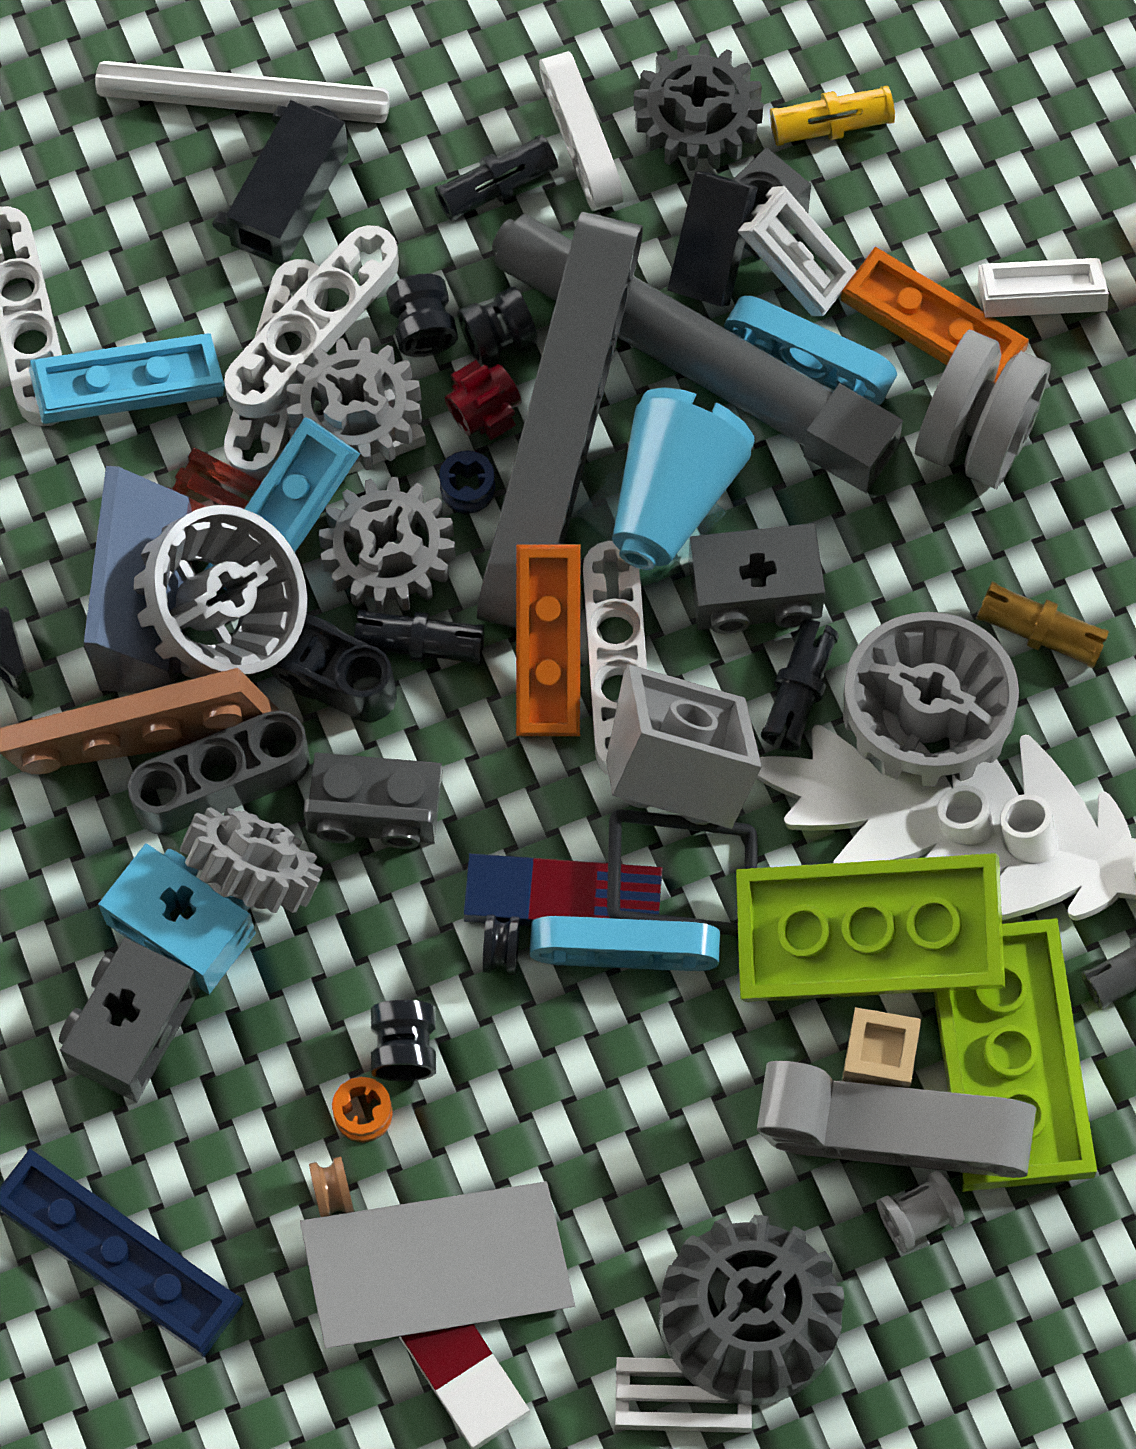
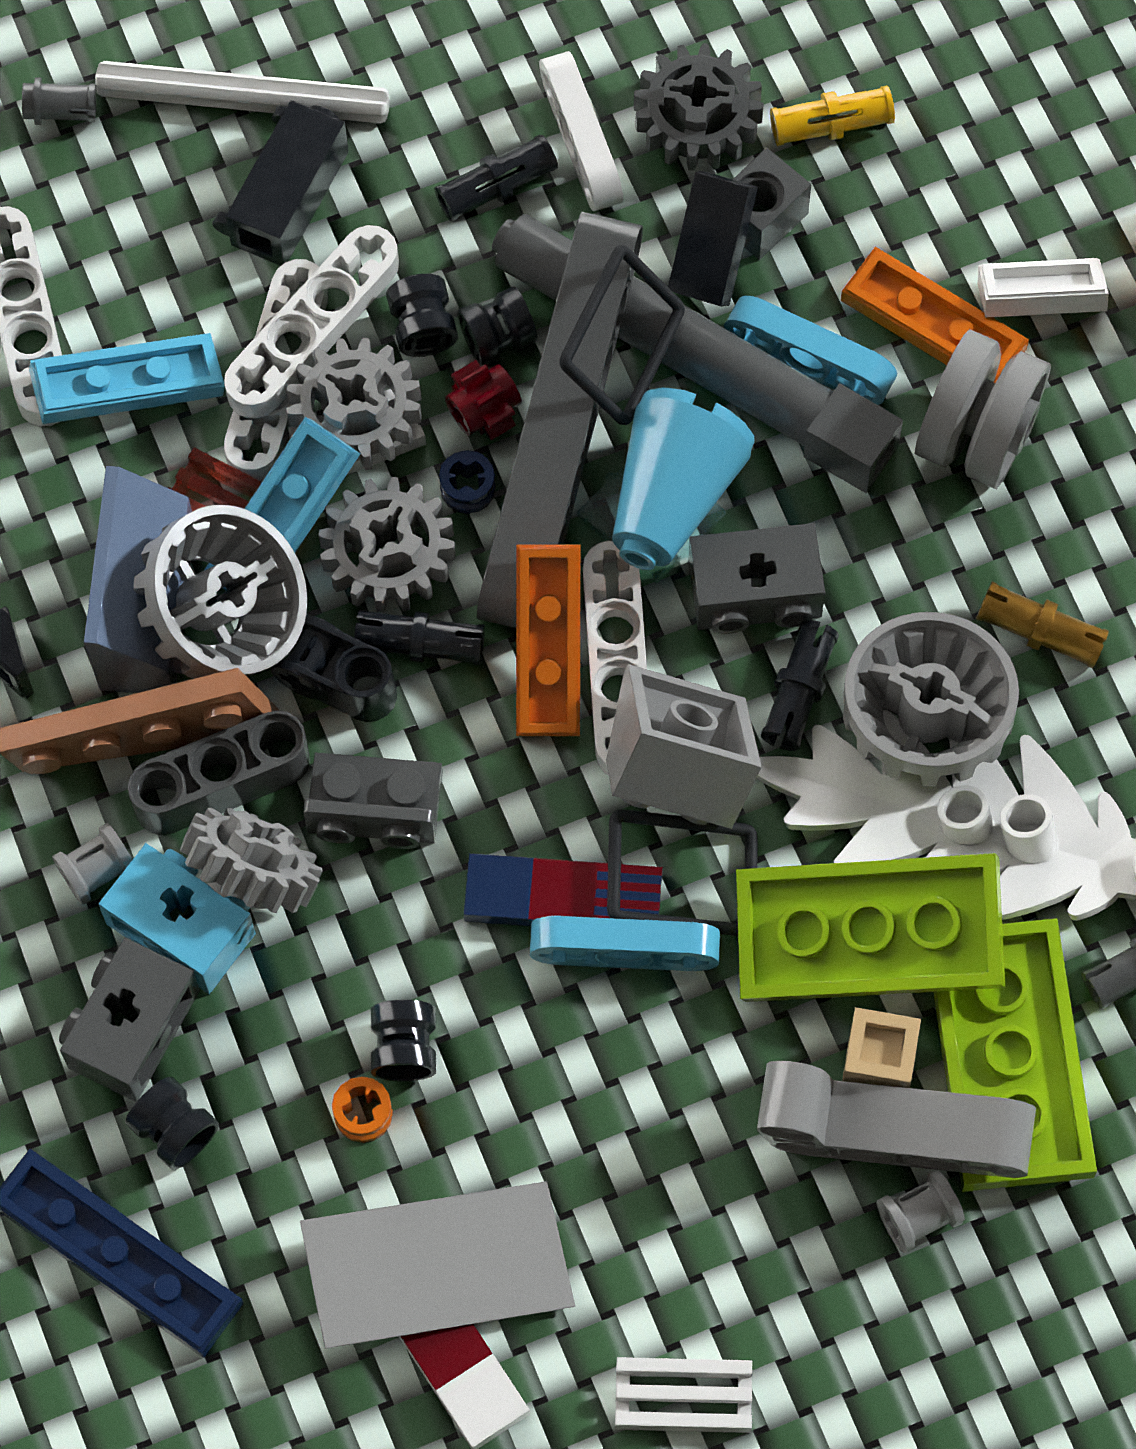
(58, 101): none -> dark grey pin
(93, 863): none -> light grey bush
(172, 1123): none -> black wheel
(331, 1188): medium nougat bush -> none
(501, 944): black bush -> none
(621, 252): none -> black piece
(732, 1354): dark grey gear -> none
(791, 258): white tile -> none

